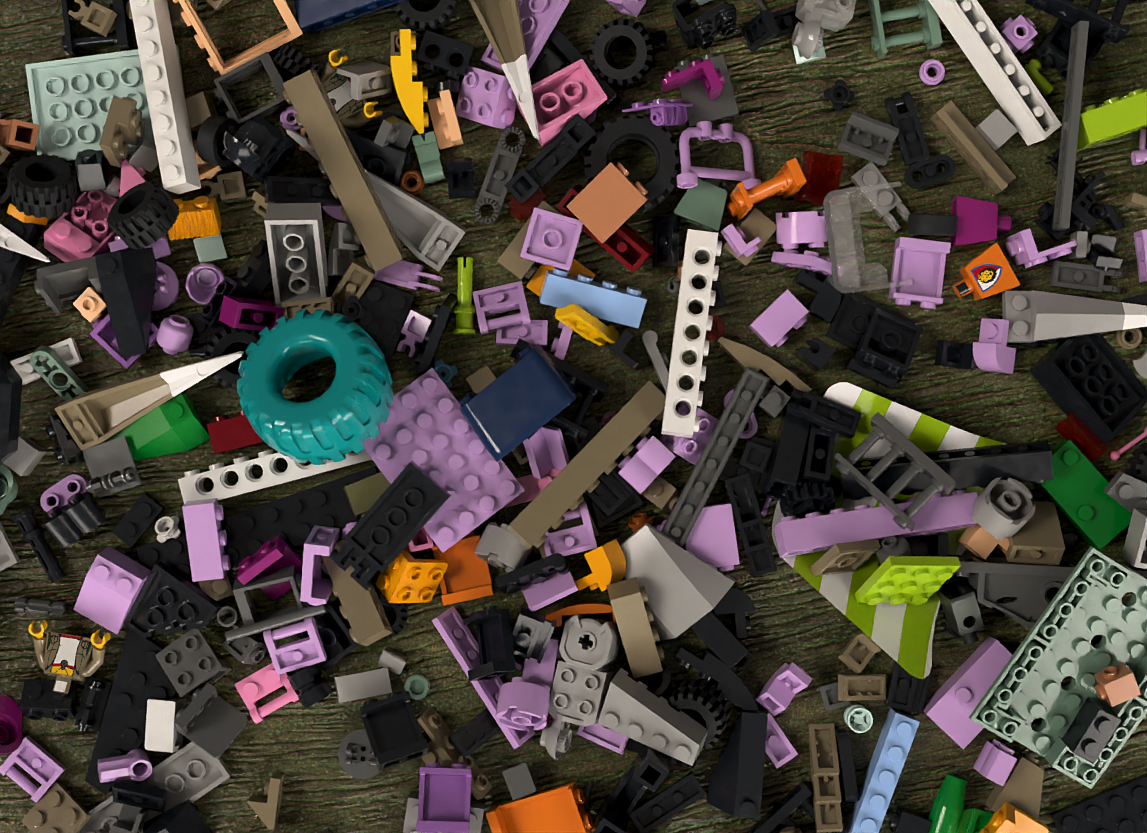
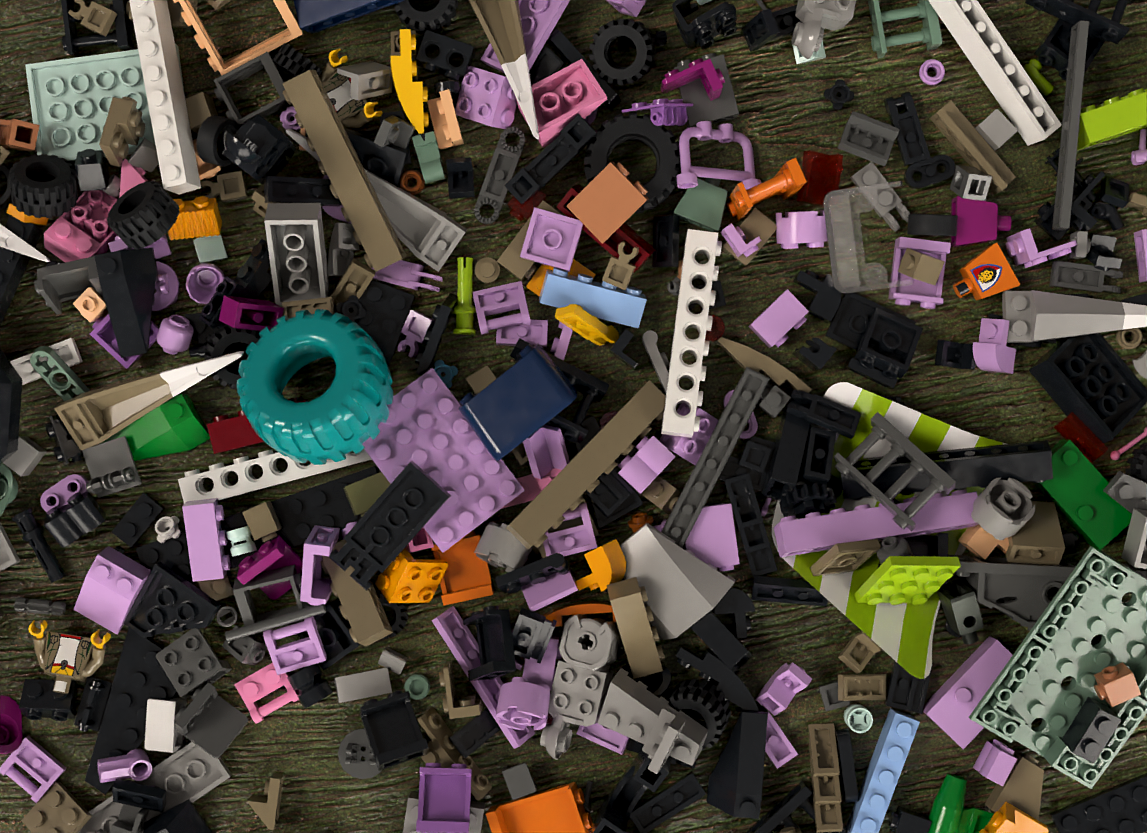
(239, 535): none -> light aqua wheel
(262, 521): none -> dark tan brick
(466, 706): none -> dark tan bracket
(487, 270): none -> dark tan plate
(620, 269): none -> dark tan plate
(663, 738): none -> light grey bracket
(786, 591): none -> black plate
(809, 260): lavender plate -> none
(921, 266): none -> dark tan brick
(970, 183): none -> dark grey brick
(1018, 33): lavender brick -> none
(1114, 192): none -> black plate

